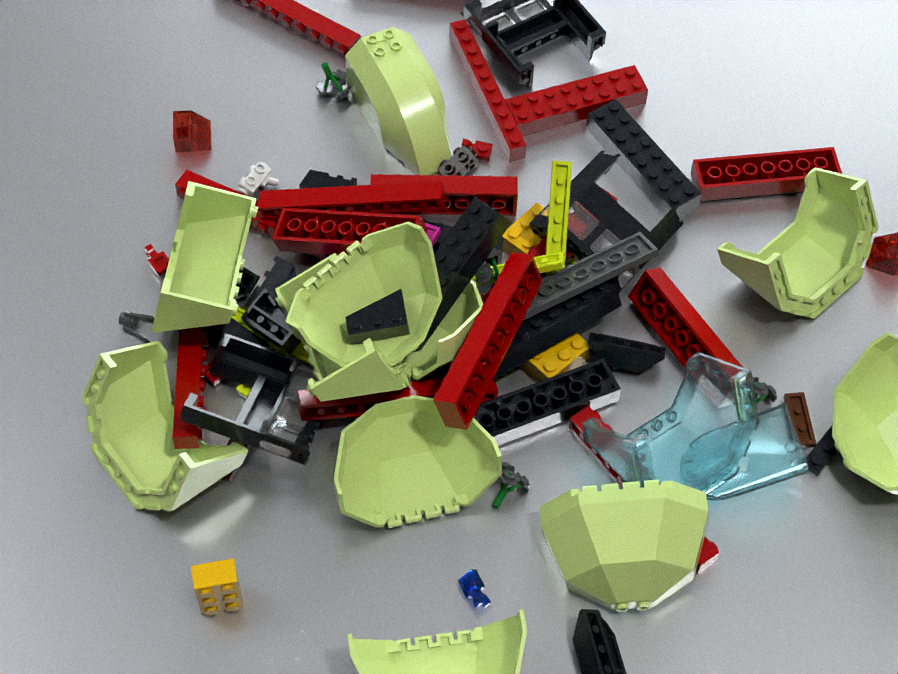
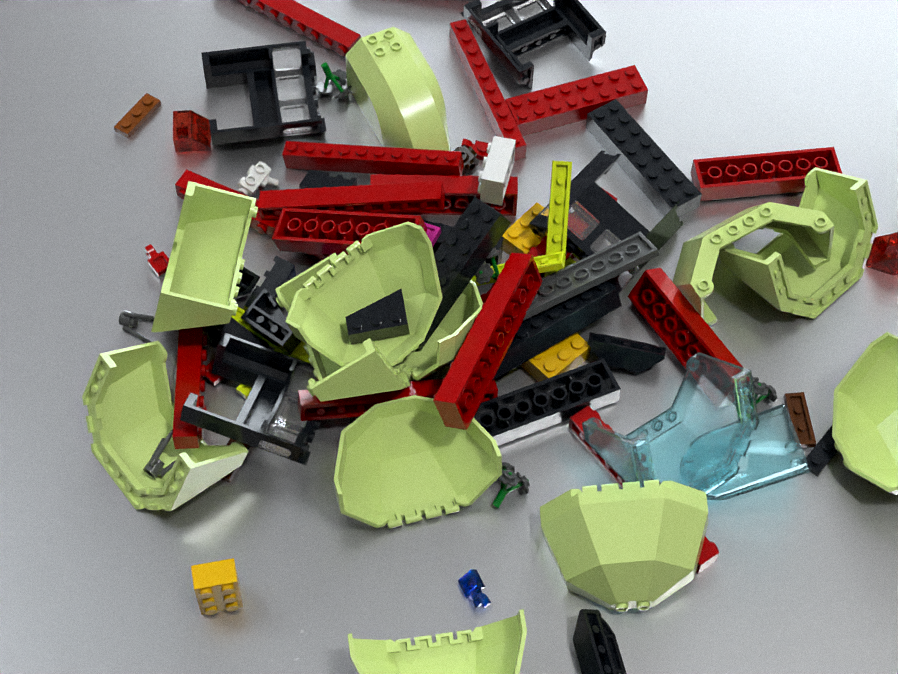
(137, 115): none -> dark orange plate
(155, 465): none -> dark grey plant
(278, 89): none -> black piece
(371, 159): none -> red brick
(496, 170): none -> white brick
(807, 229): none -> yellowish green windscreen

